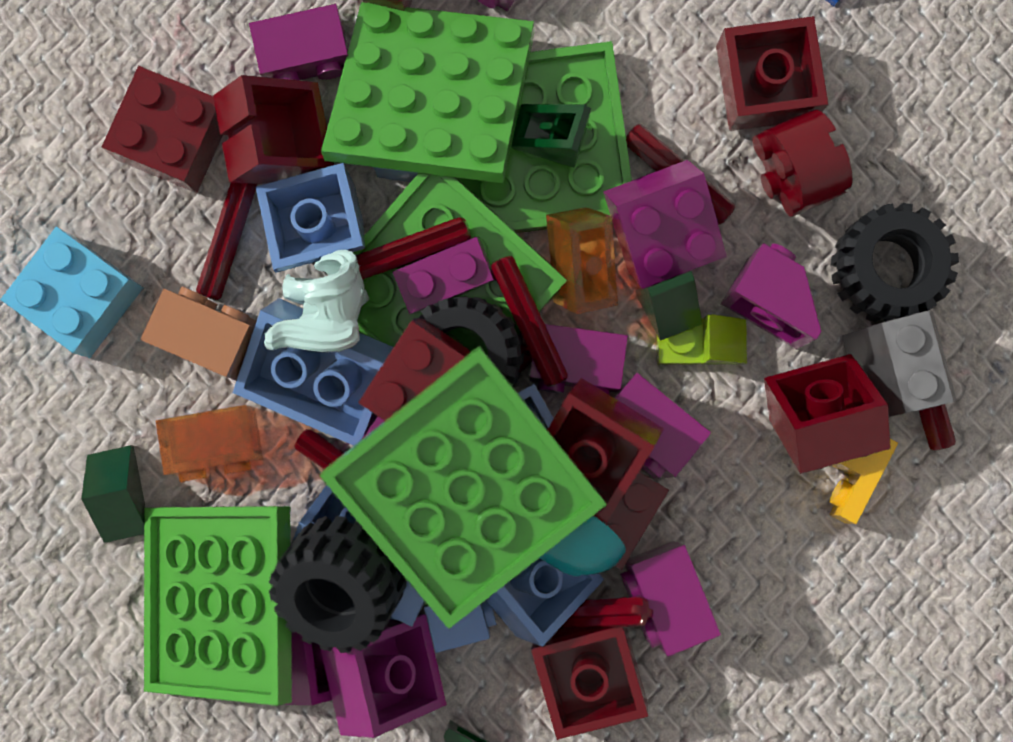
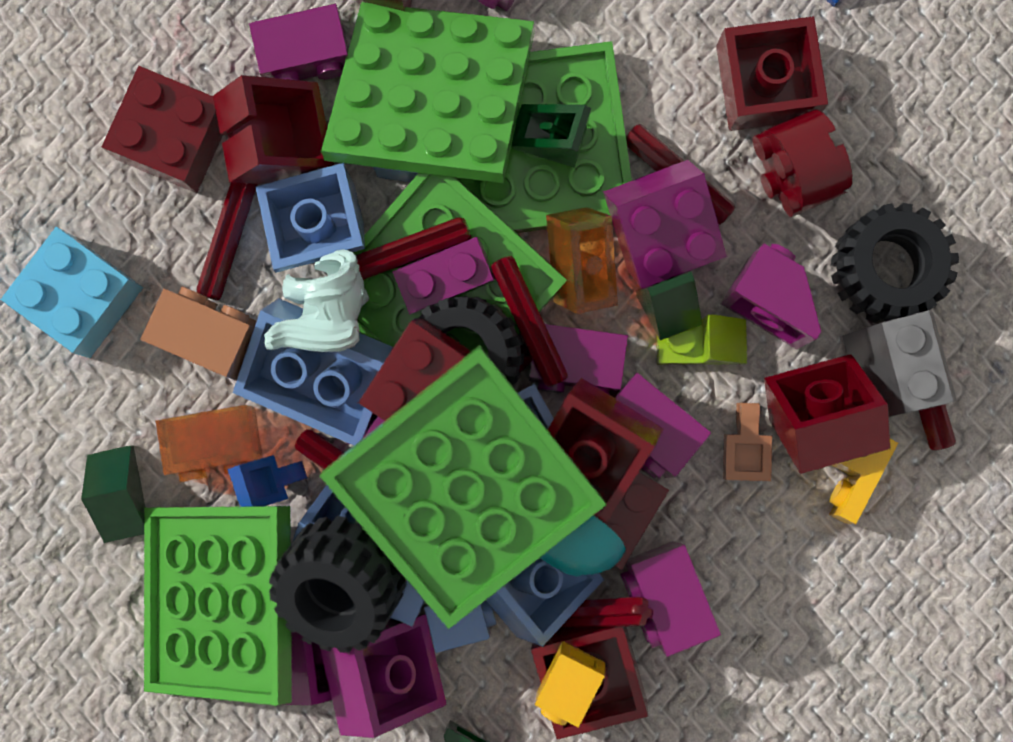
(263, 482): none -> blue plate
(569, 685): none -> yellow brick
(747, 453): none -> nougat plate

